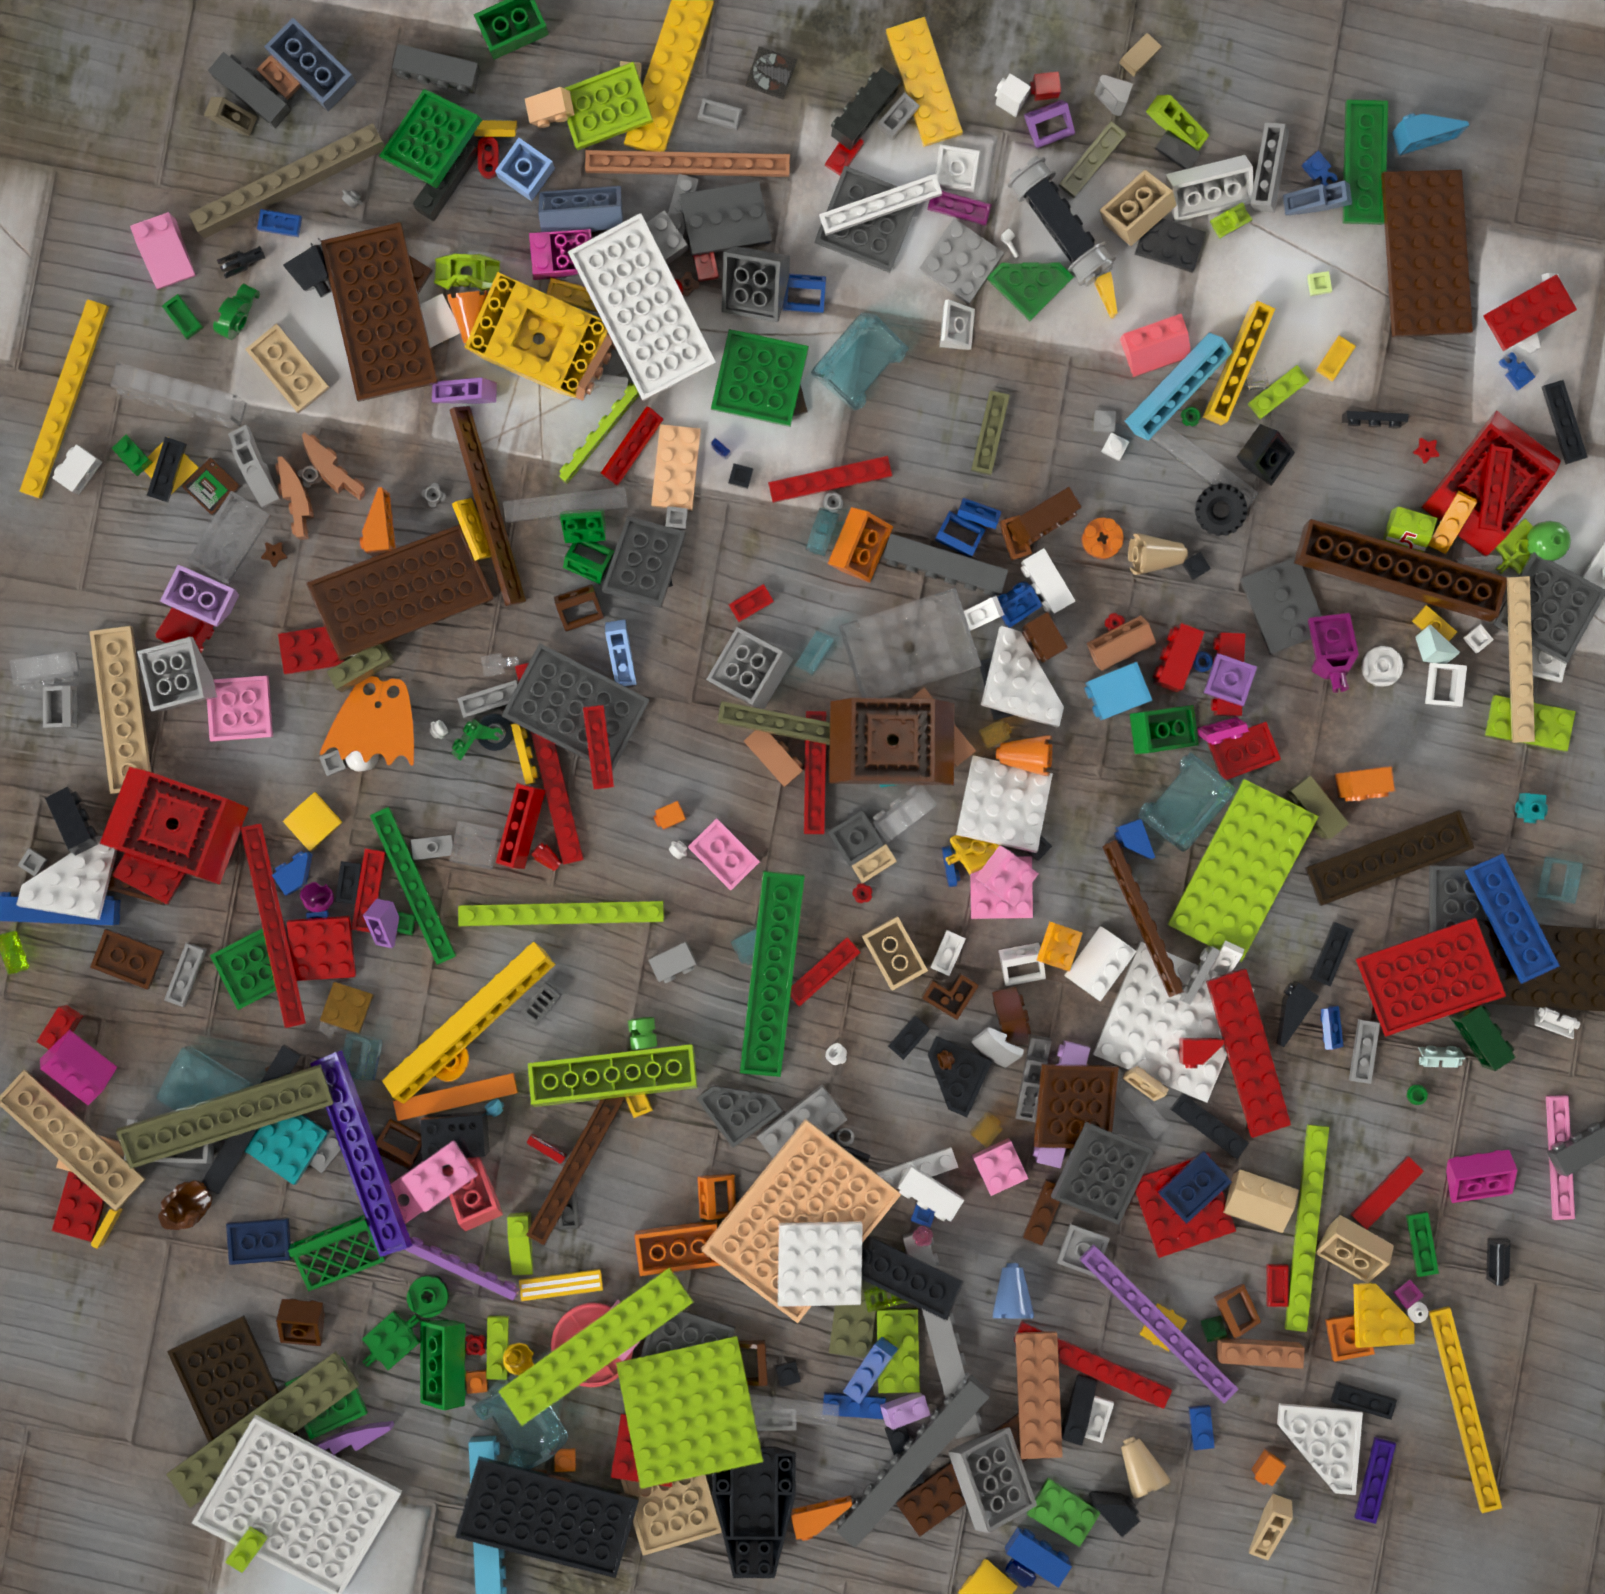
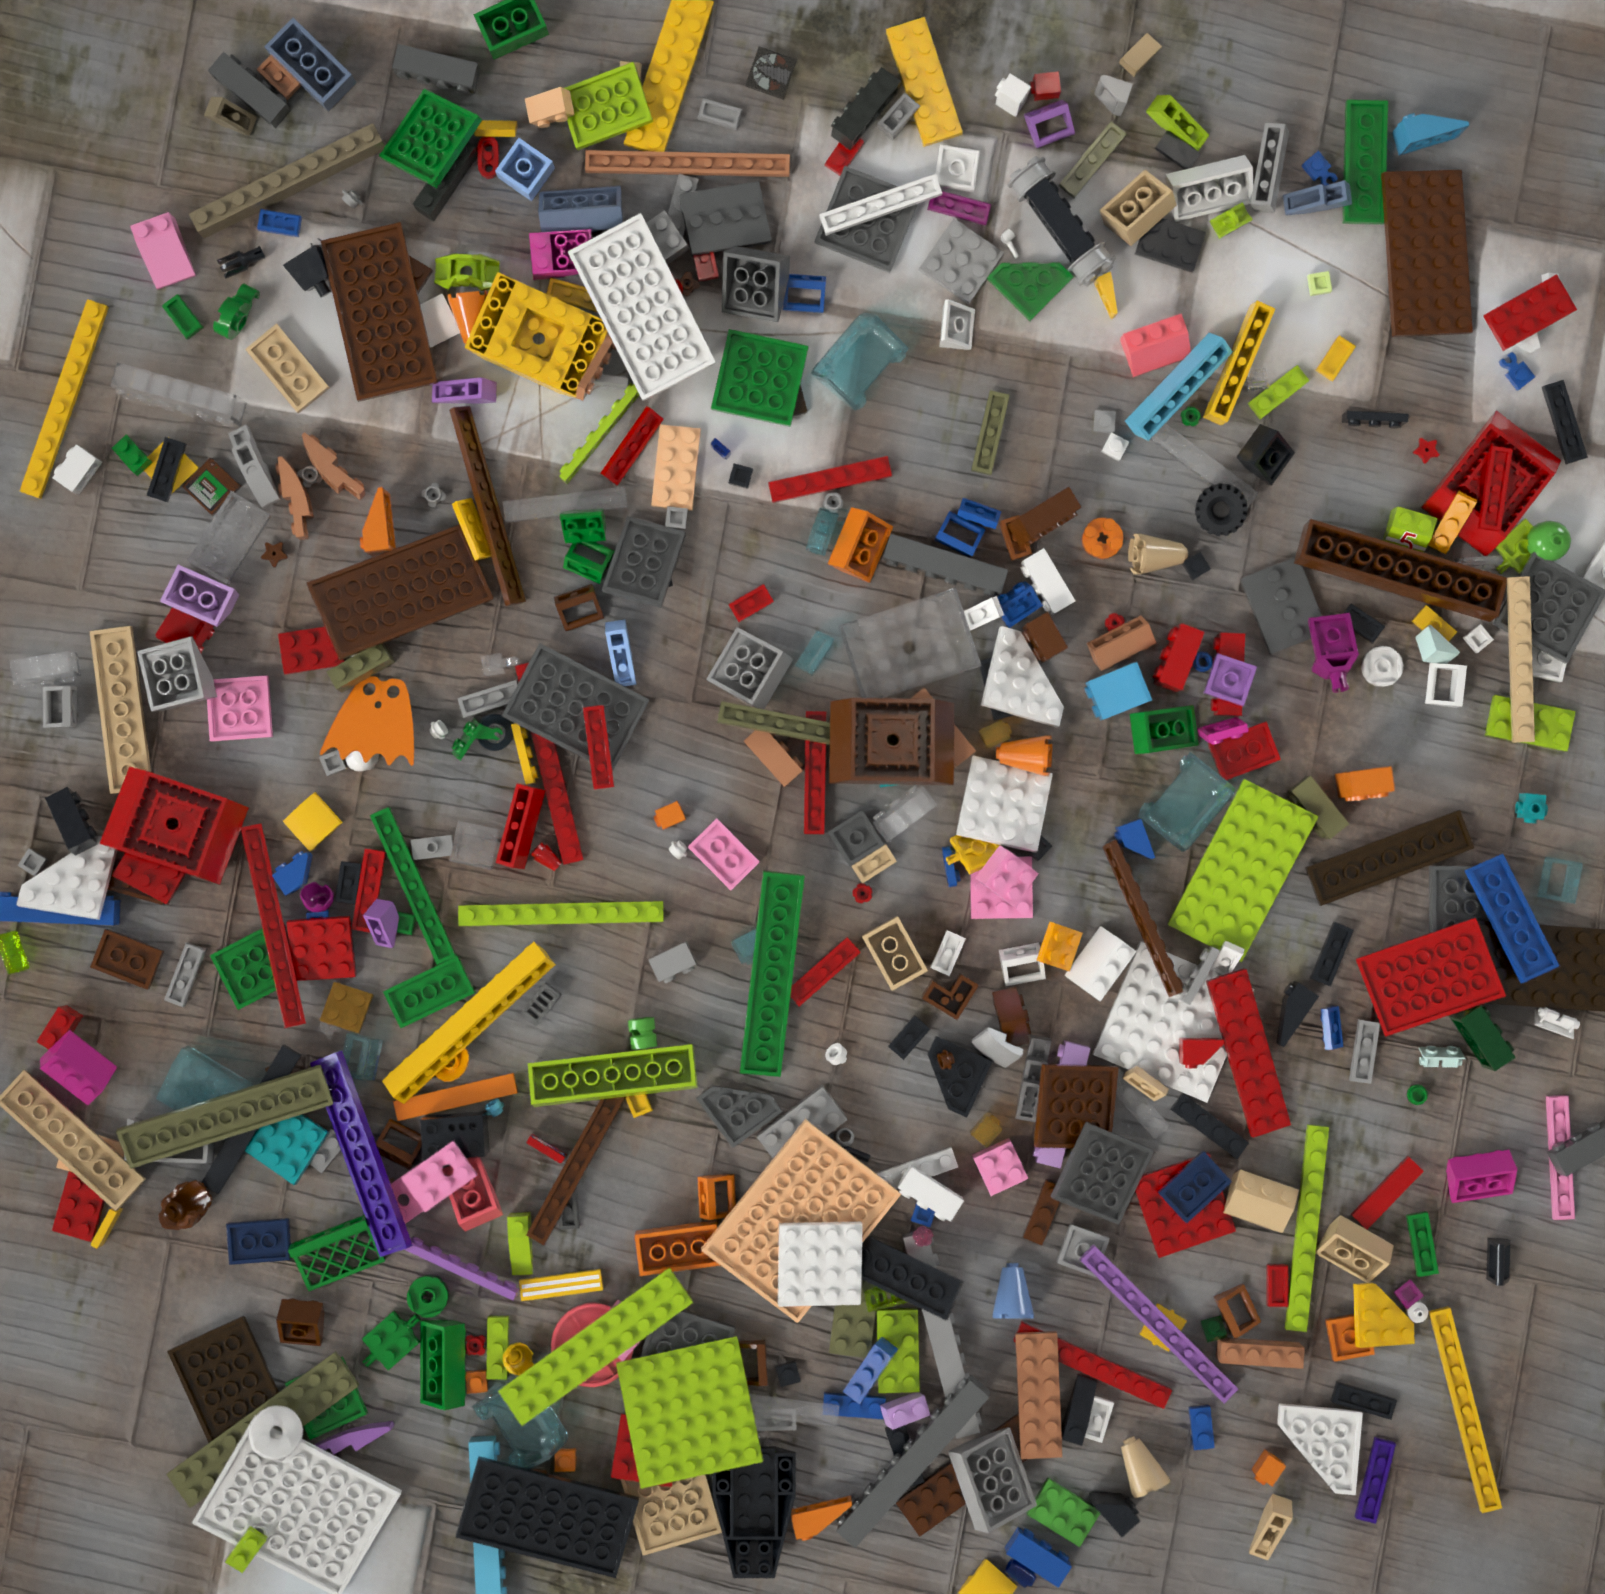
(260, 1432): none -> white plate
(429, 992): none -> green plate
(1364, 624): none -> black plate

